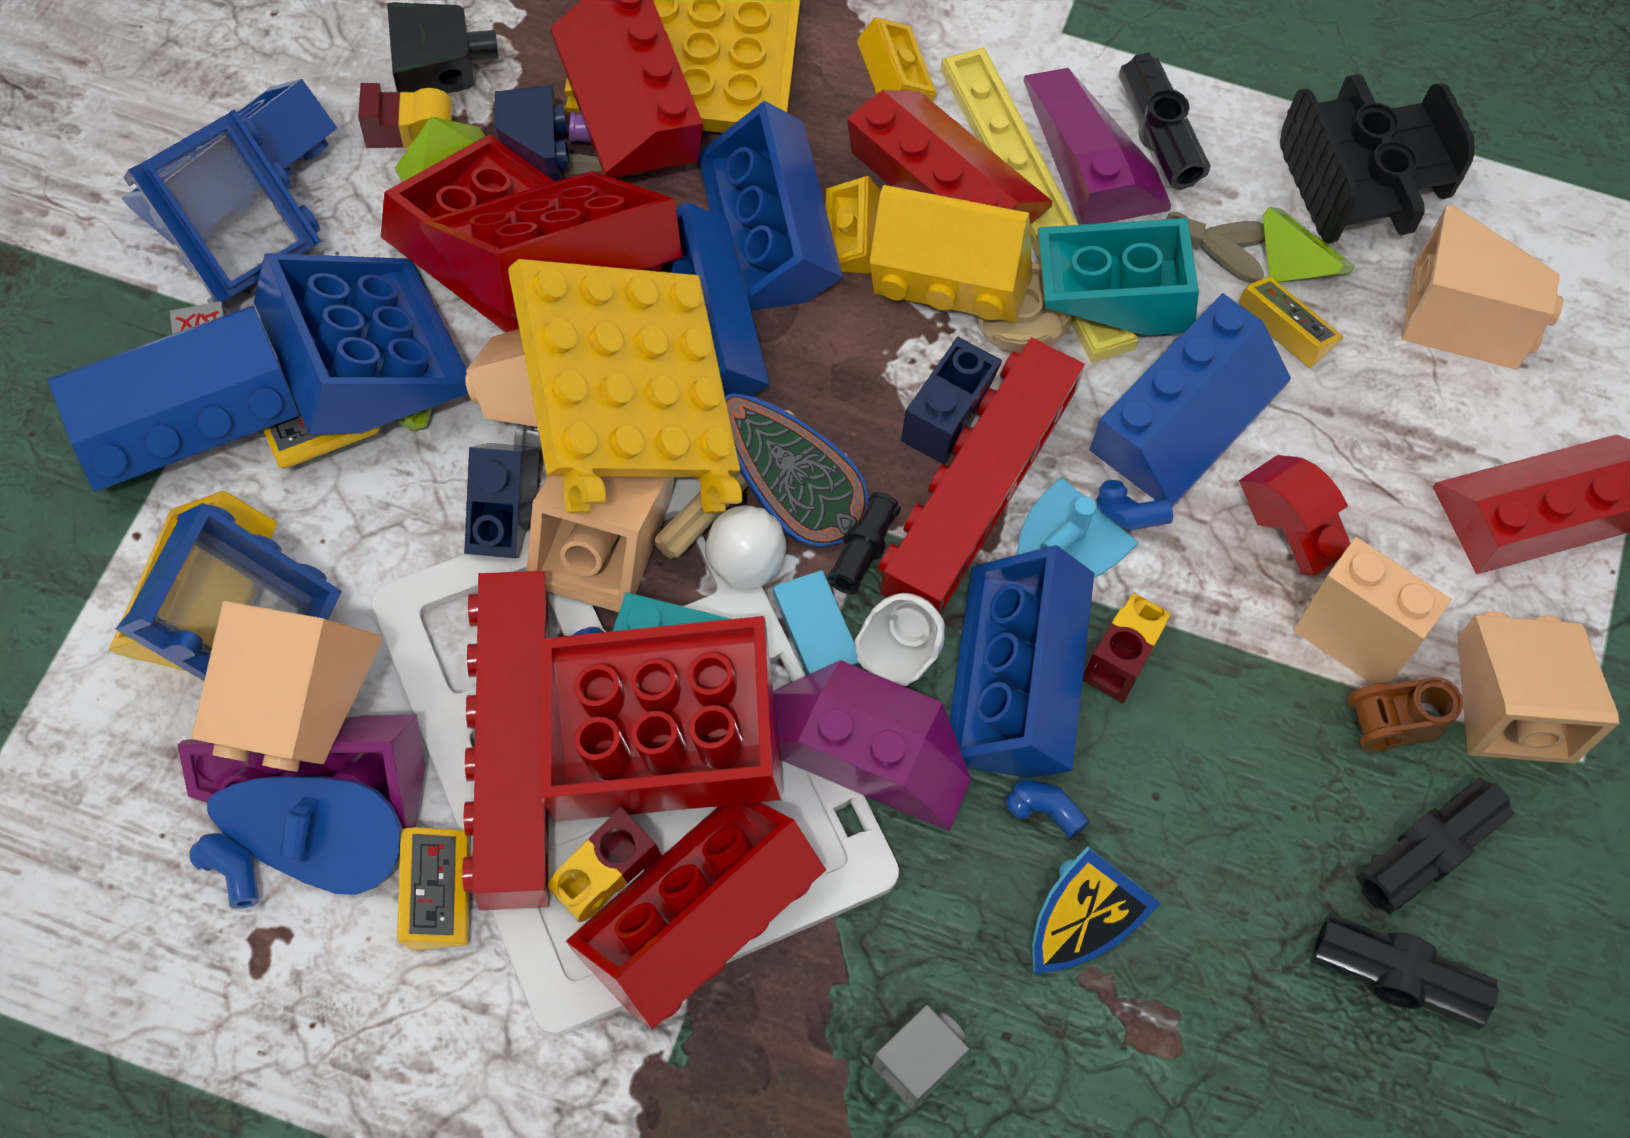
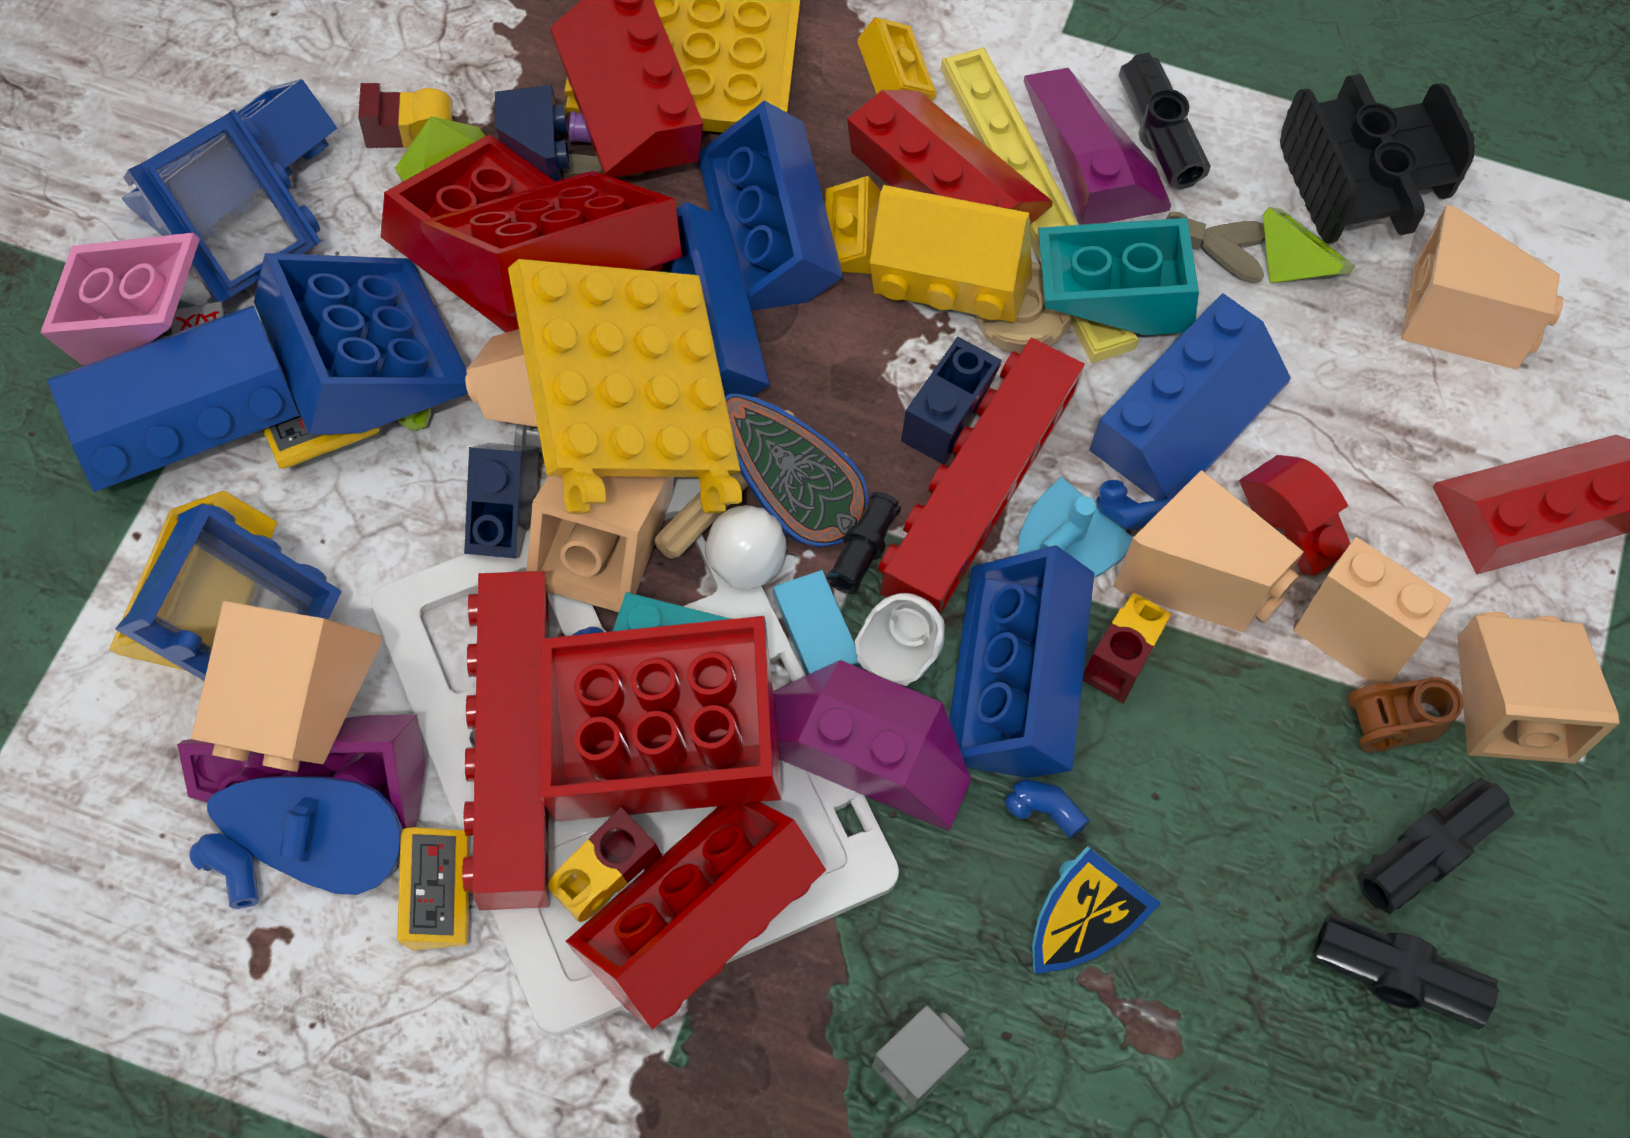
(118, 295): none -> bright pink slope
(434, 47): black torso -> none
(1210, 558): none -> light nougat slope
(1290, 321): yellow slope -> none

